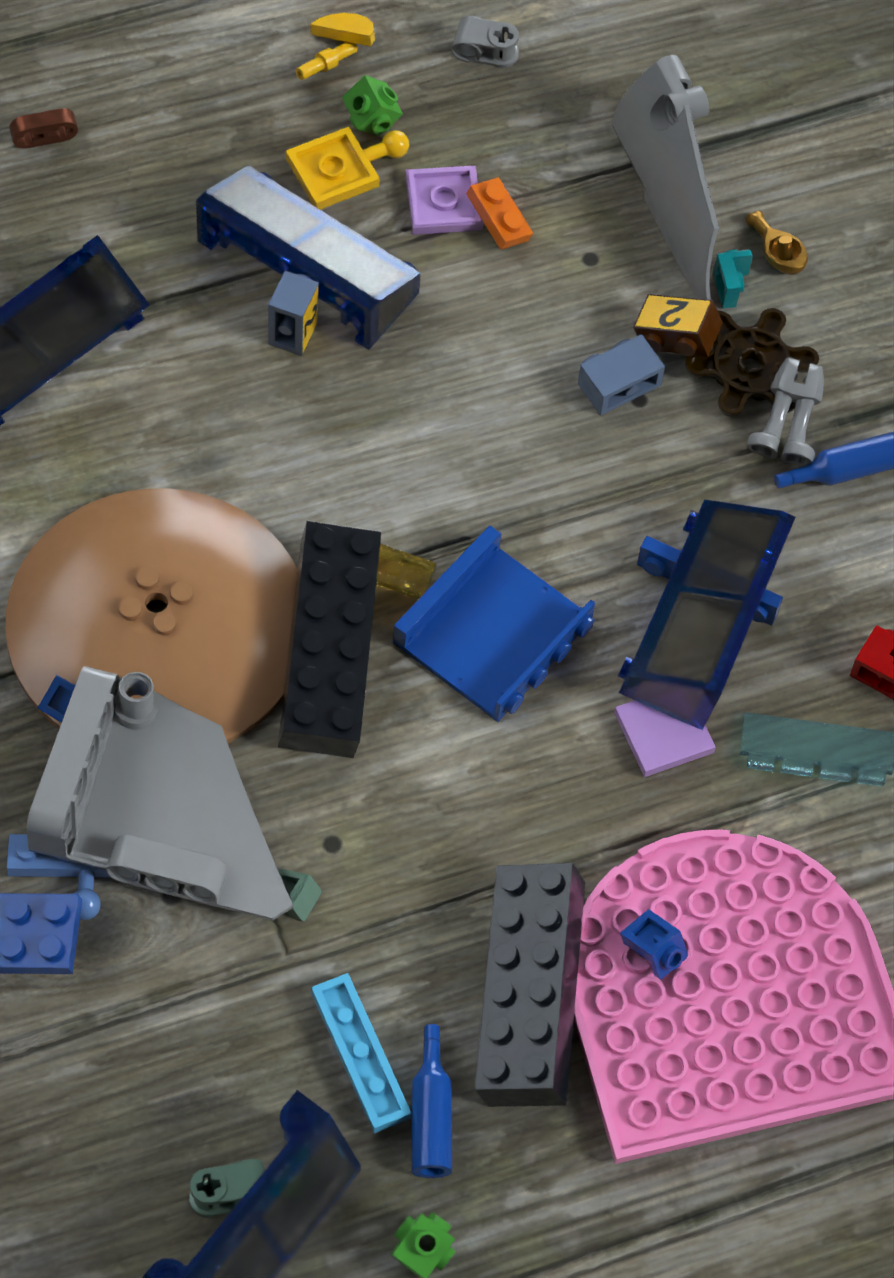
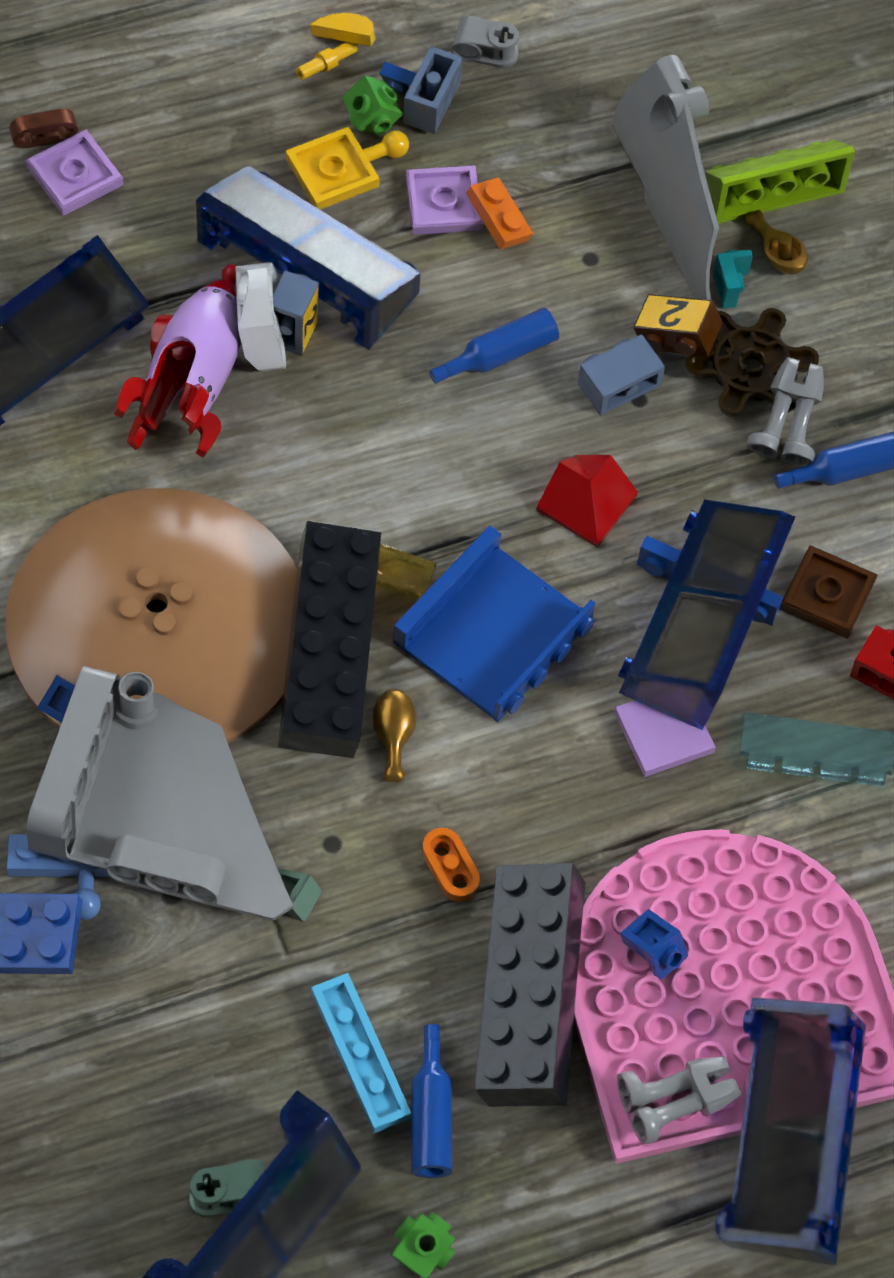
(74, 172): none -> lavender tile
(189, 354): none -> piece
(256, 316): none -> white connector
(394, 724): none -> pearl gold piece
(396, 77): none -> blue plate
(432, 90): none -> sand blue brick
(451, 867): none -> orange plate
(502, 345): none -> blue piece
(587, 496): none -> red slope
(696, 1078): none -> light grey piece
(780, 179): none -> lime slope
(795, 1130): none -> clear smoke windscreen
(828, 591): none -> reddish brown tile

